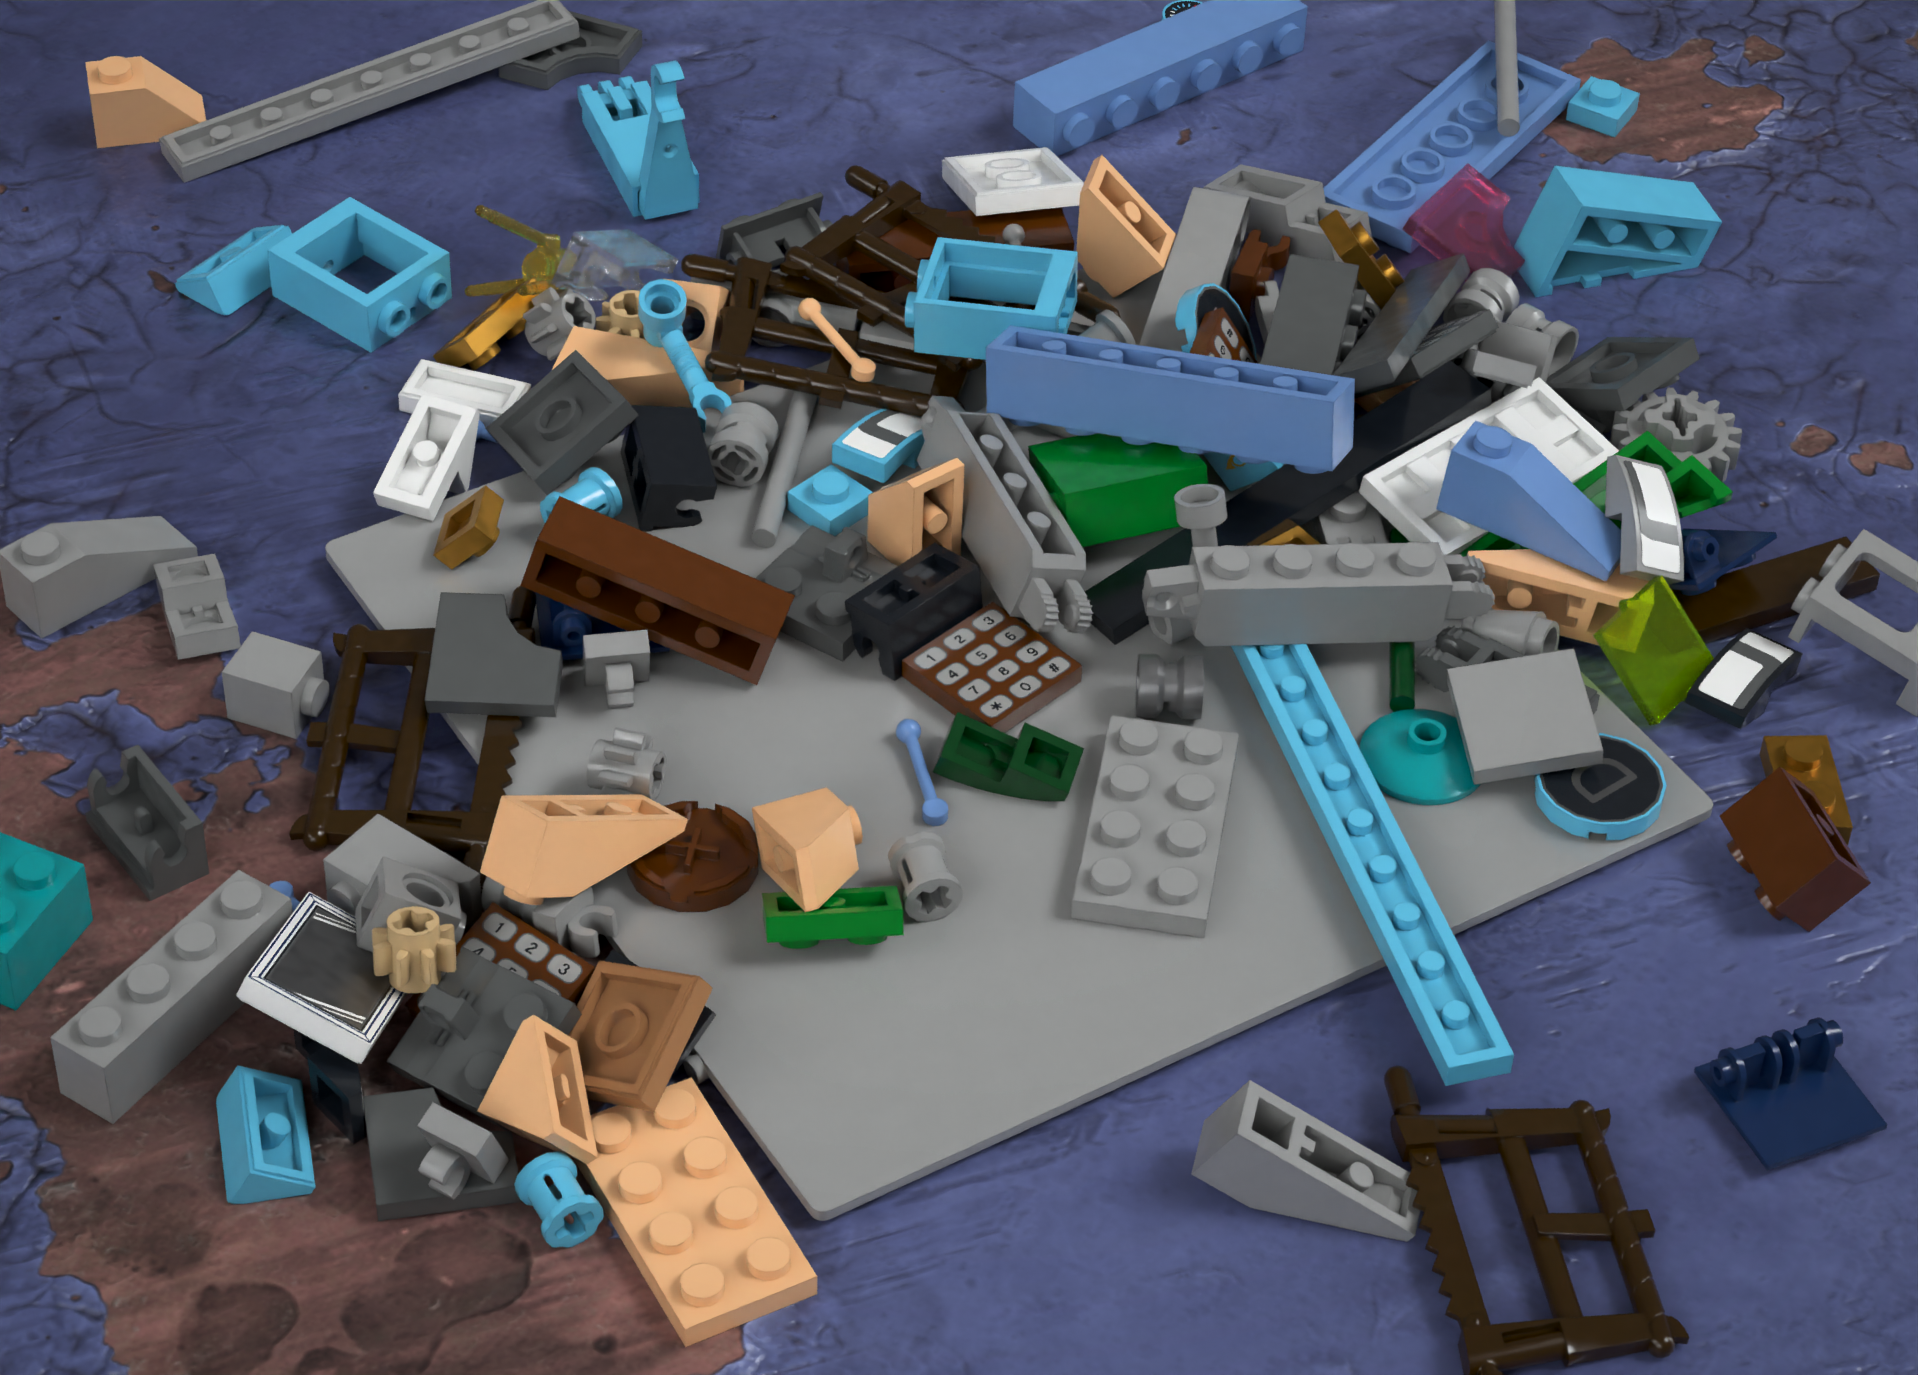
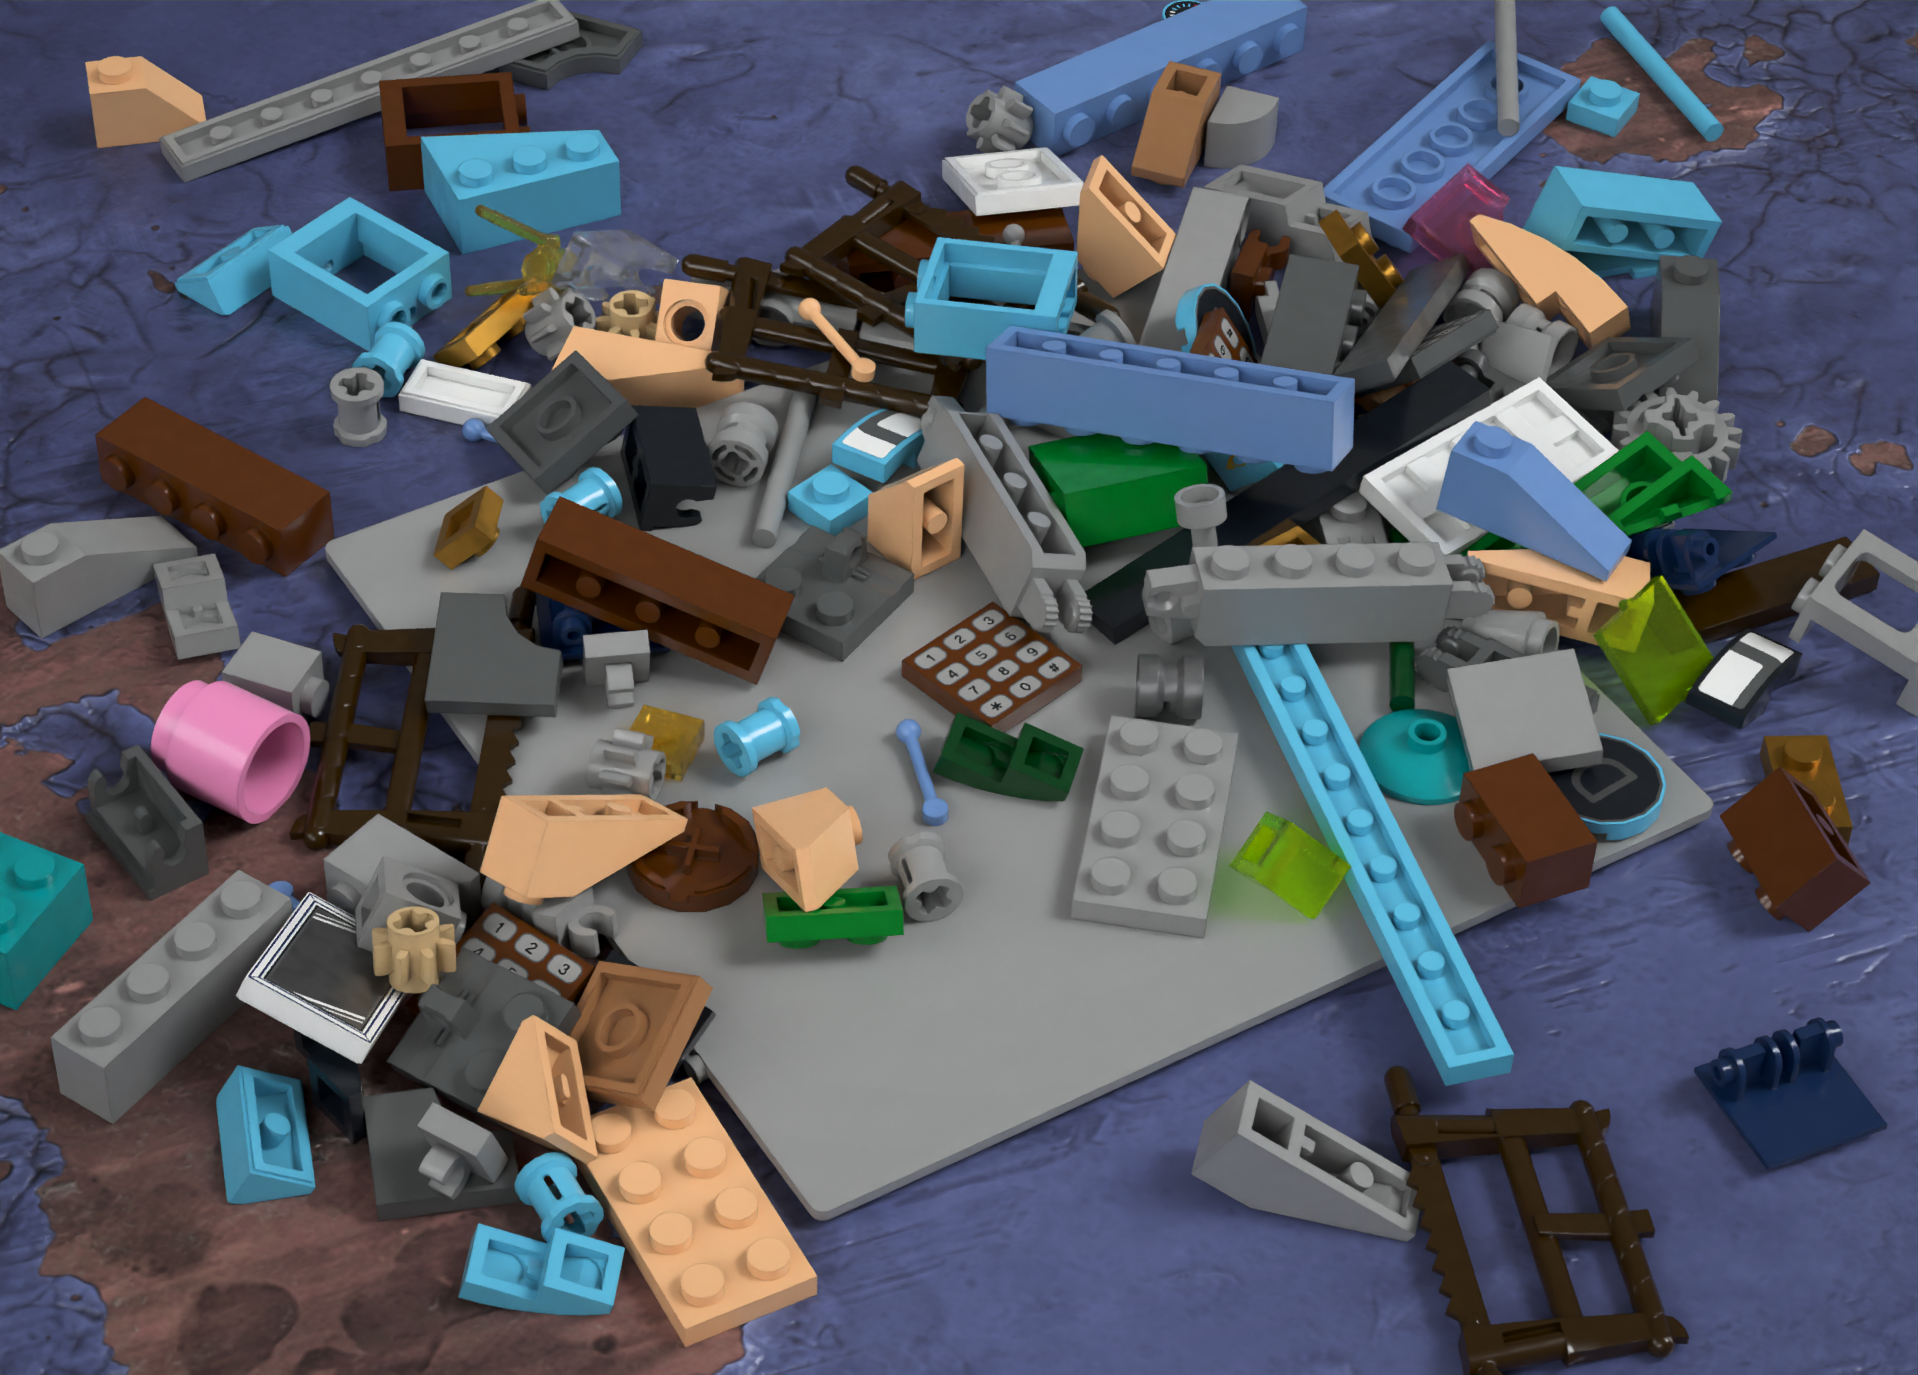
(215, 486): none -> reddish brown brick
(231, 748): none -> bright pink piece
(358, 405): none -> light grey bush
(394, 351): none -> medium azure bush
(430, 458): white slope -> none
(442, 103): none -> reddish brown window
(527, 1275): none -> medium azure slope
(532, 177): none -> medium azure wedge
(643, 141): medium azure hinge -> none
(662, 313): medium azure brick -> none
(674, 735): none -> clear yellow plate
(757, 736): none -> medium azure bush
(761, 234): dark grey hinge -> none
(913, 605): black hinge -> none
(999, 121): none -> light grey gear
(1176, 124): none -> medium nougat slope
(1240, 128): none -> light grey brick
(1290, 864): none -> clear neon green panel
(1498, 368): light grey tile -> none
(1525, 830): none -> reddish brown brick
(1552, 280): none -> light nougat slope
(1650, 524): slope -> none
(1662, 74): none -> medium azure bar
(1688, 306): none -> dark grey slope

